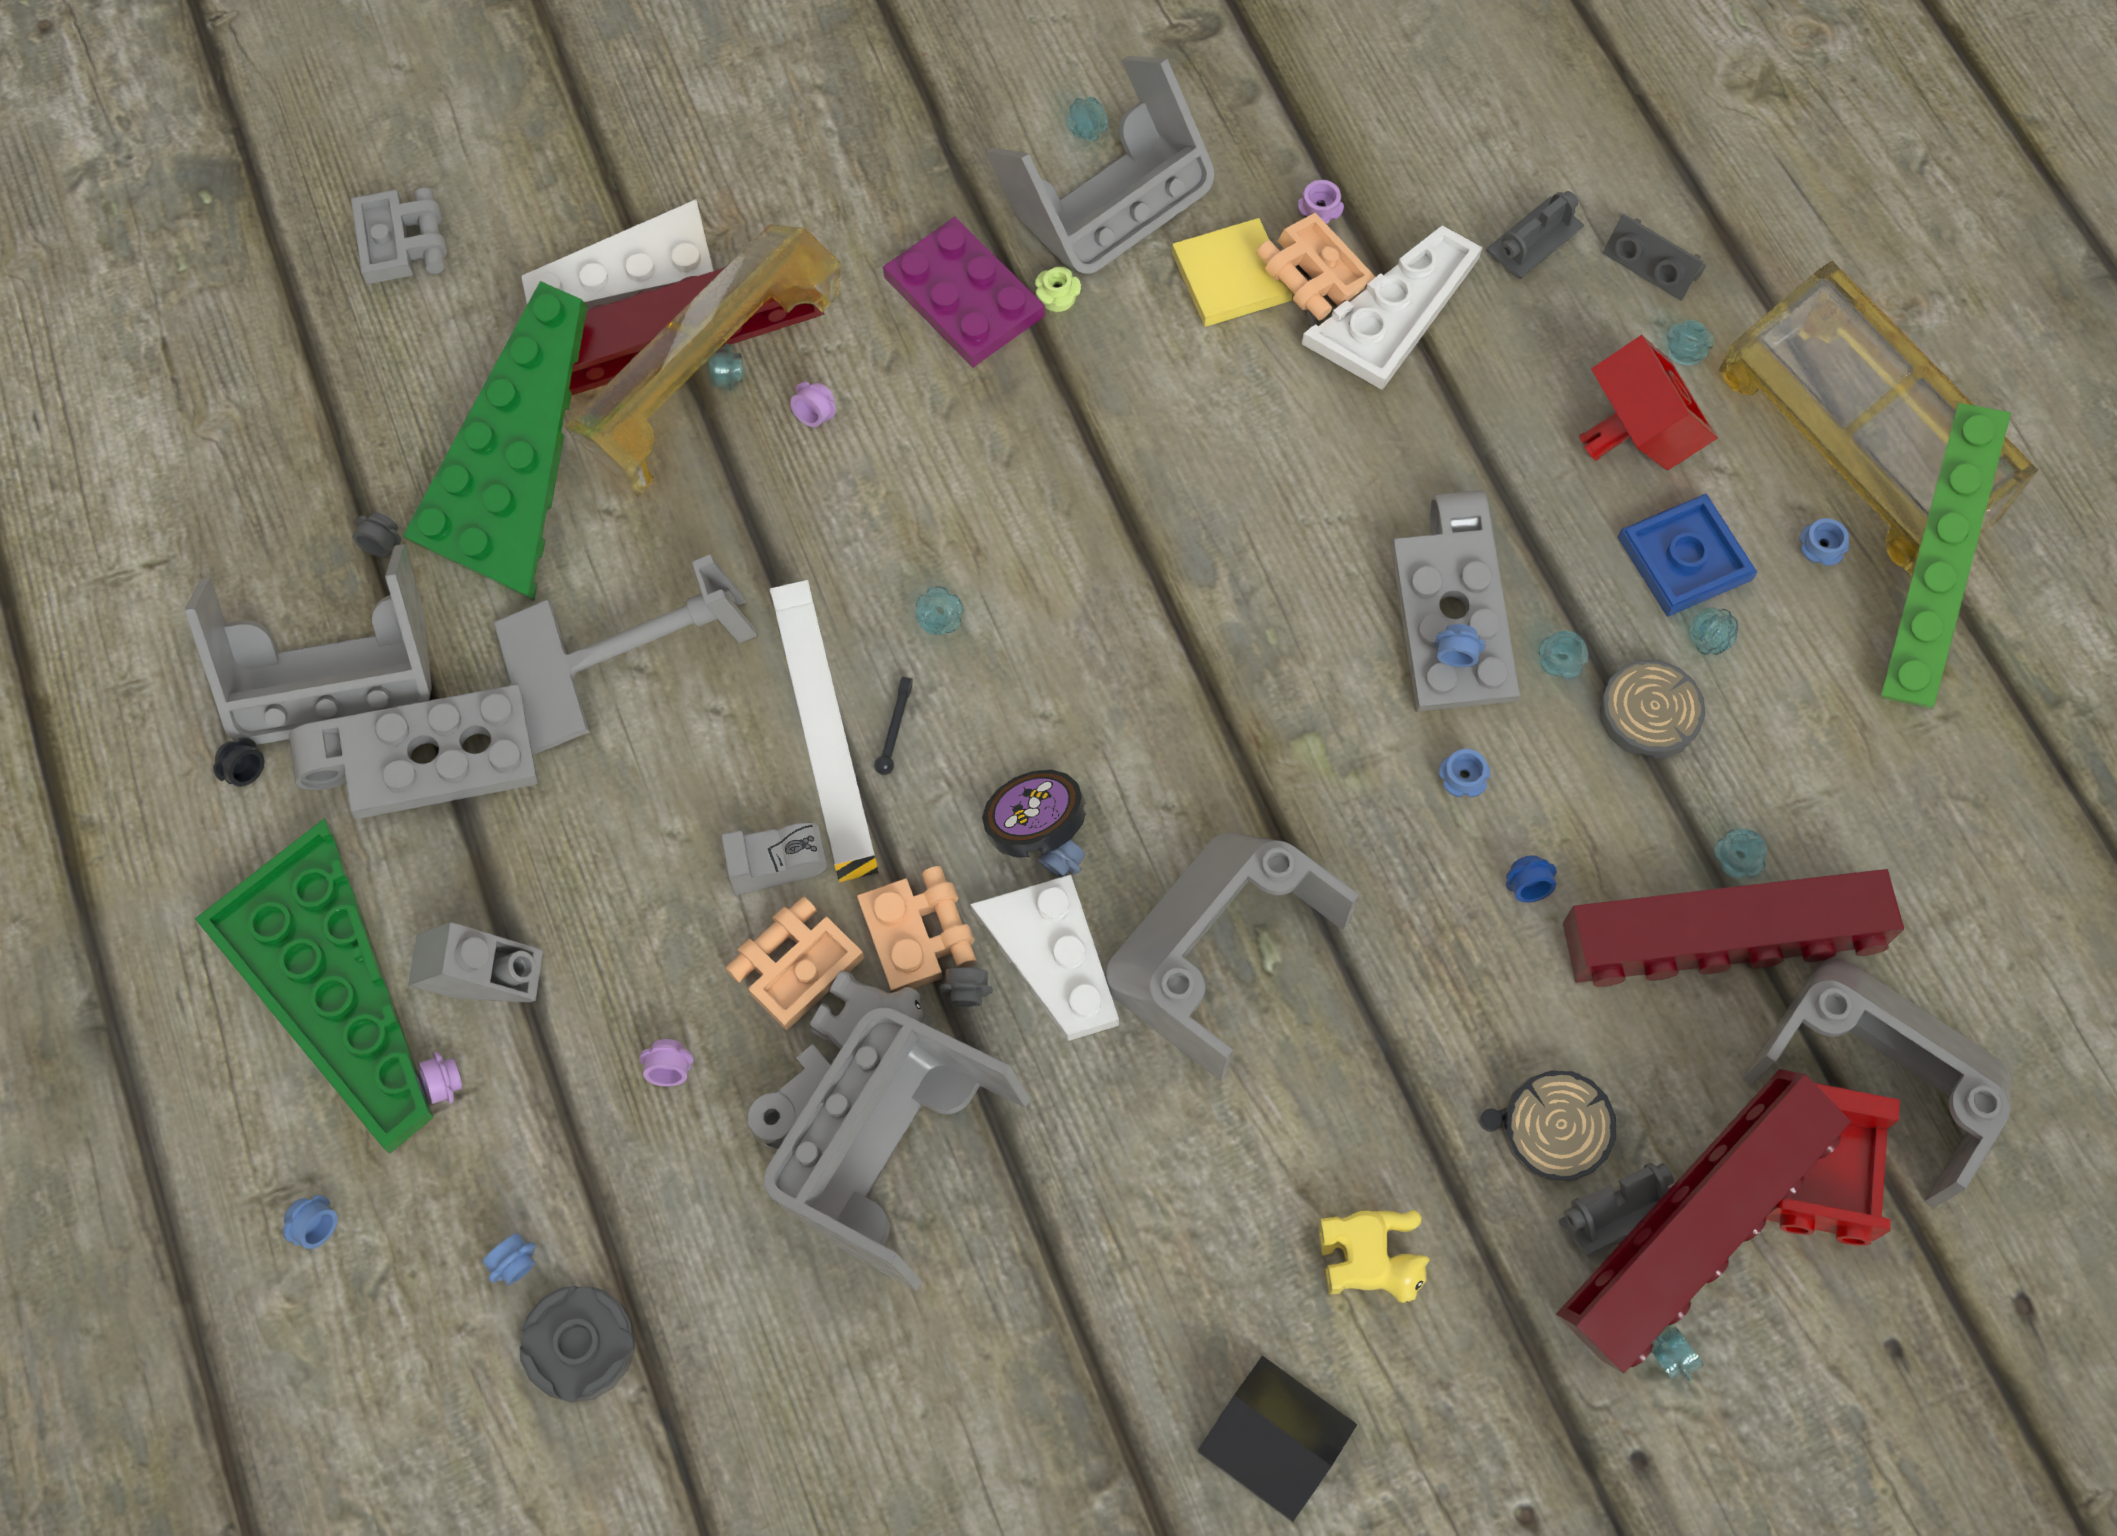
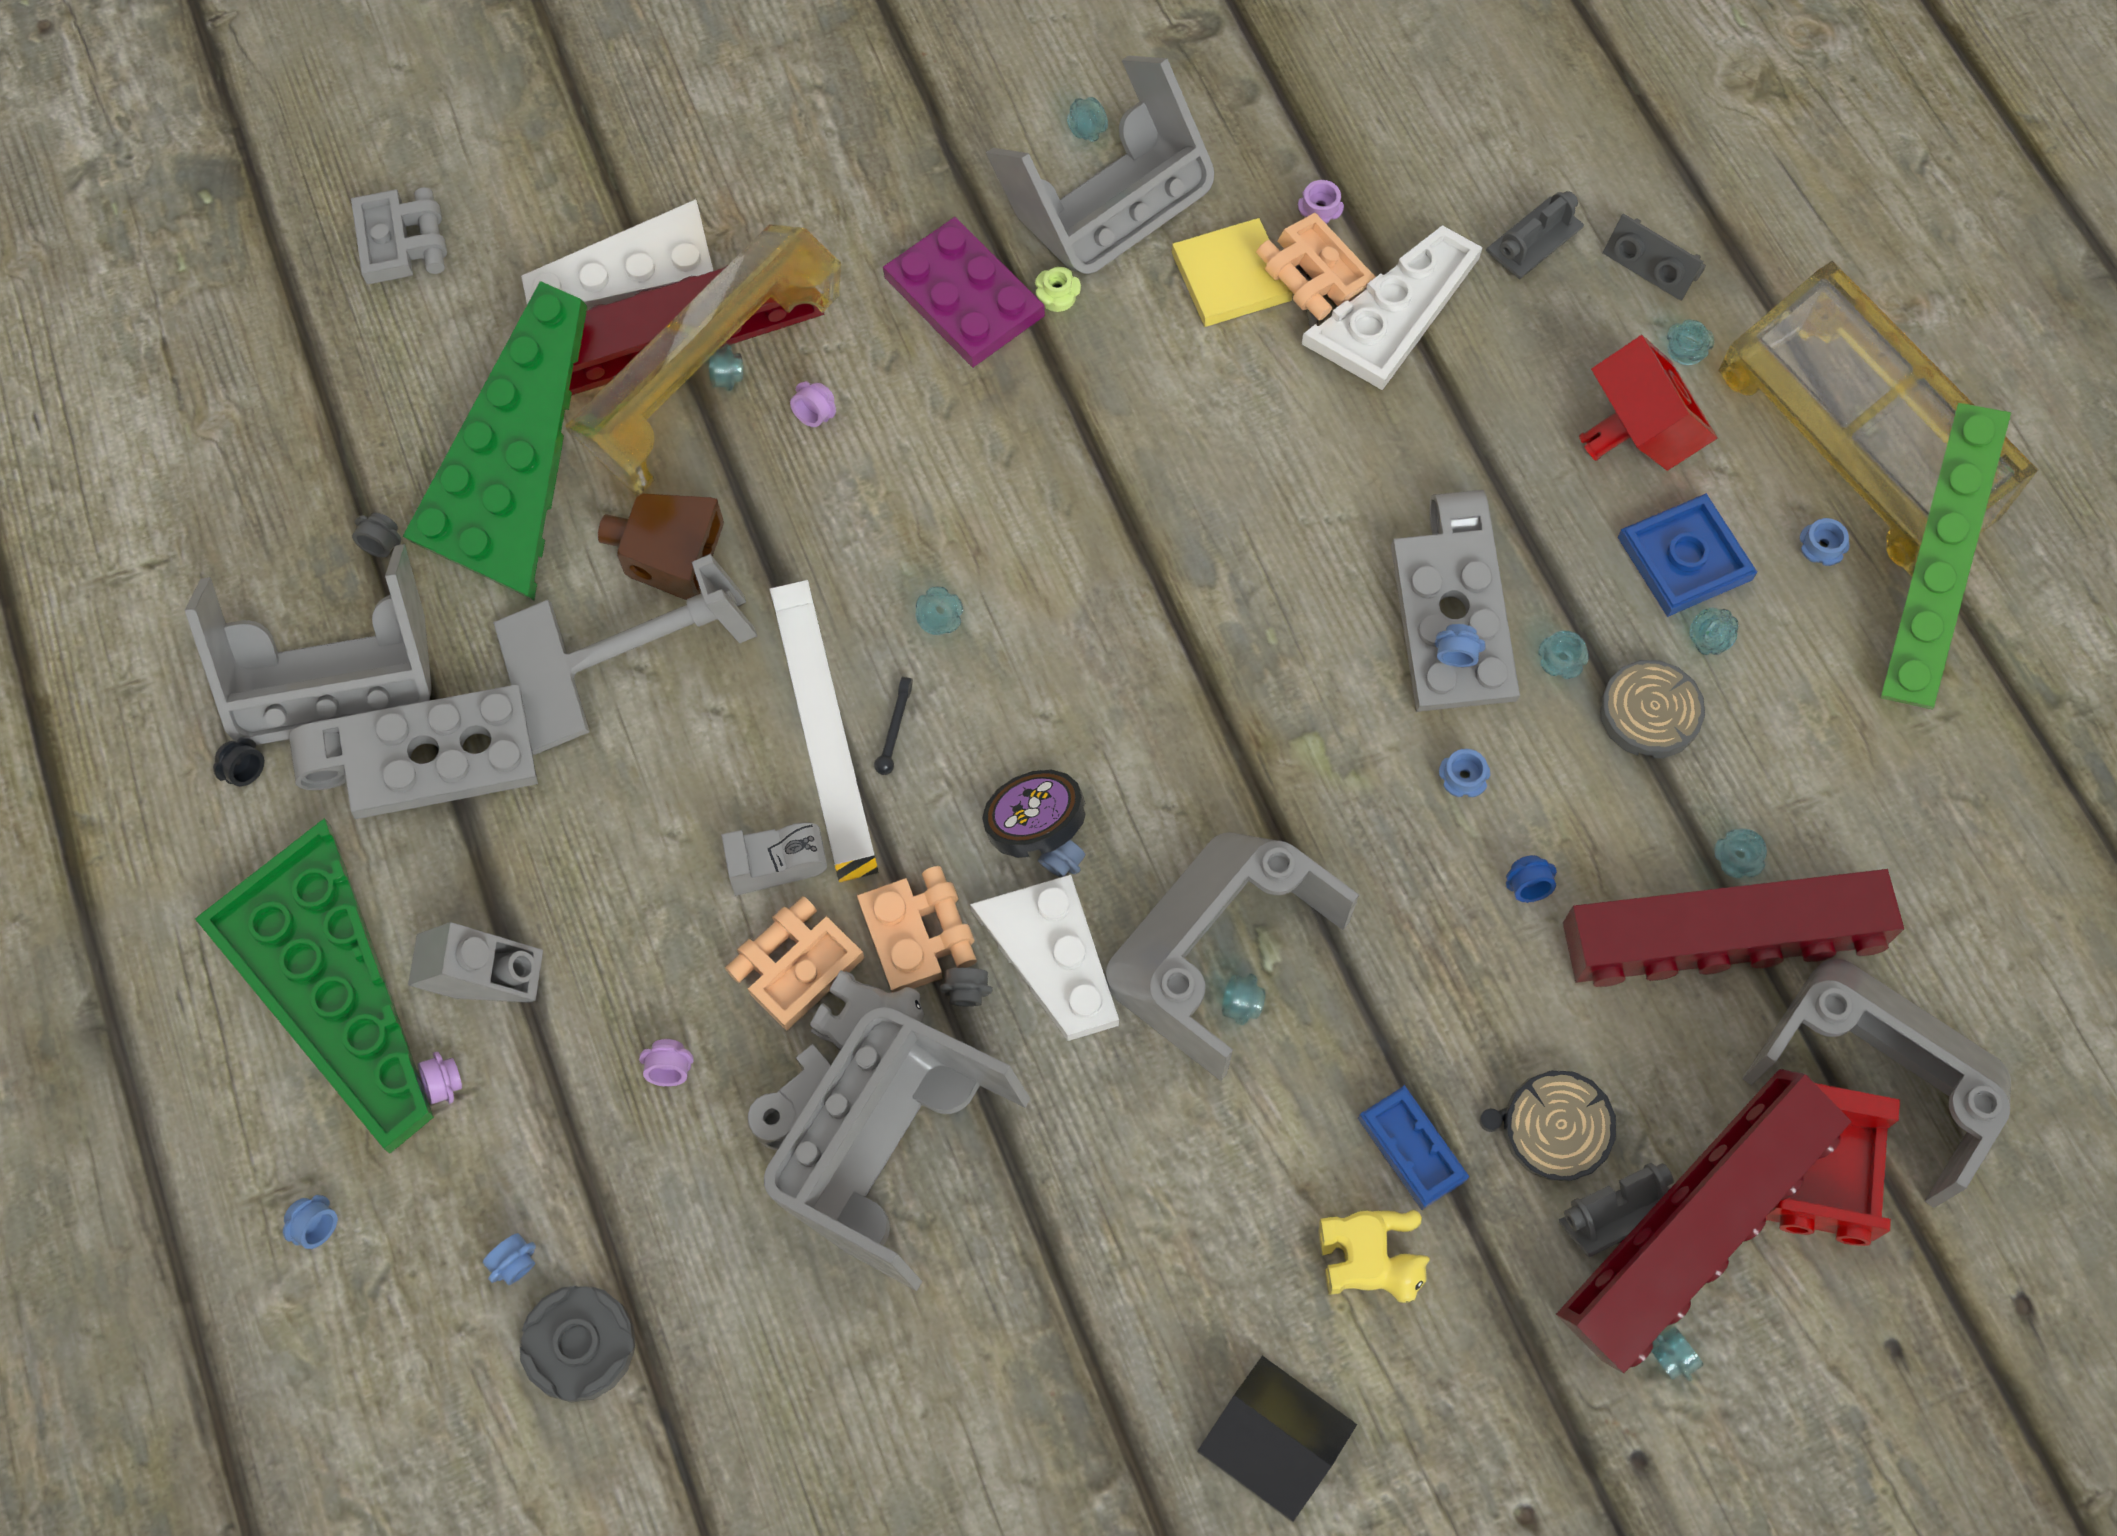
(664, 540): none -> reddish brown torso
(1243, 999): none -> clear light blue plate
(1413, 1147): none -> blue plate

